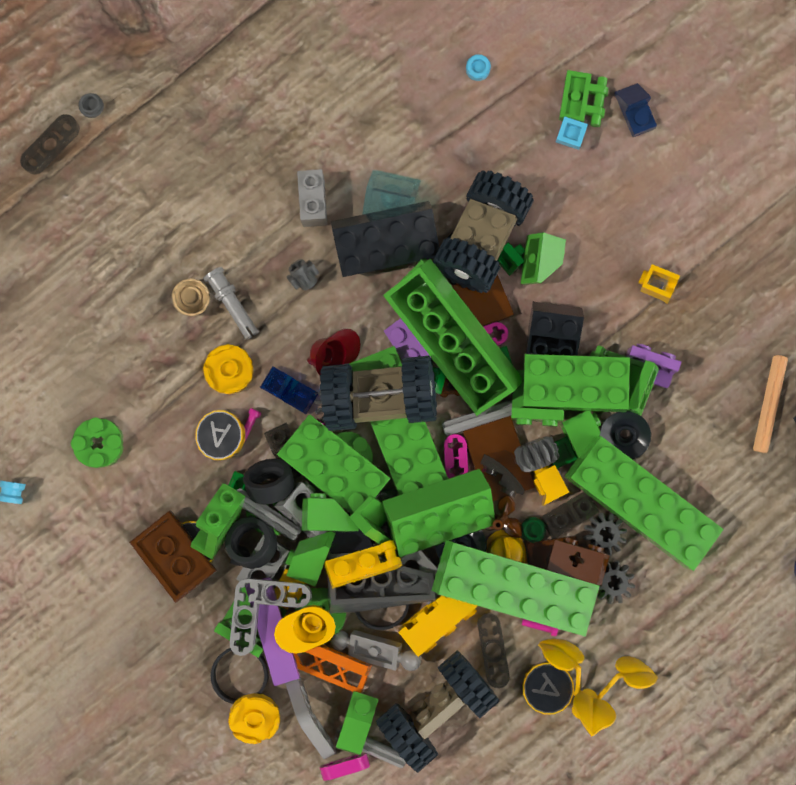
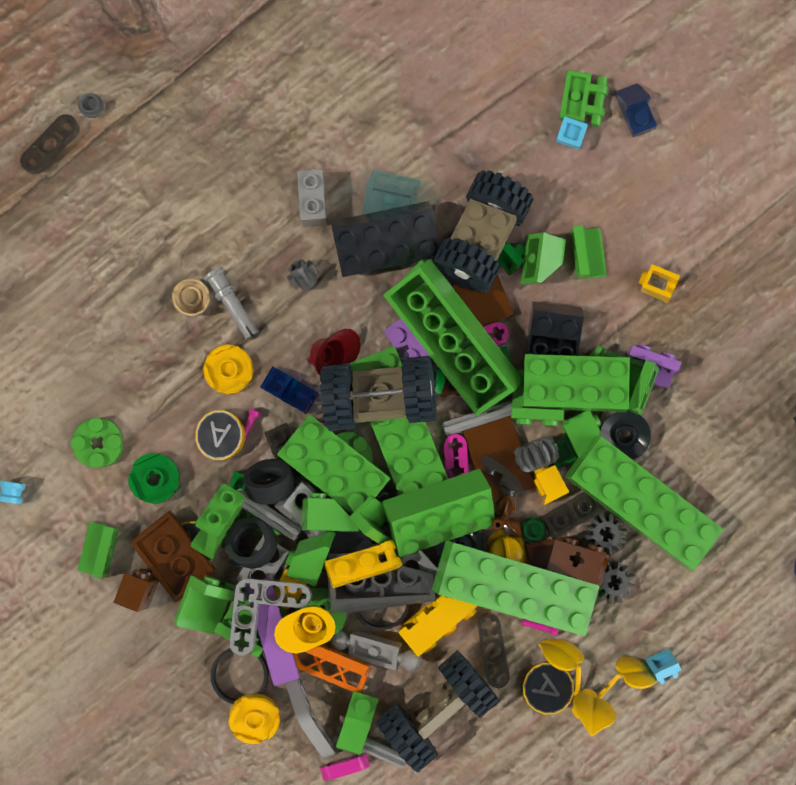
(98, 549): none -> bright green panel
(136, 590): none -> reddish brown brick
(167, 484): none -> green plate
(204, 603): none -> bright green bracket
(478, 67): medium azure tile -> none
(587, 253): none -> bright green panel
(663, 665): none -> medium azure tile
(770, 404): light nougat axle -> none

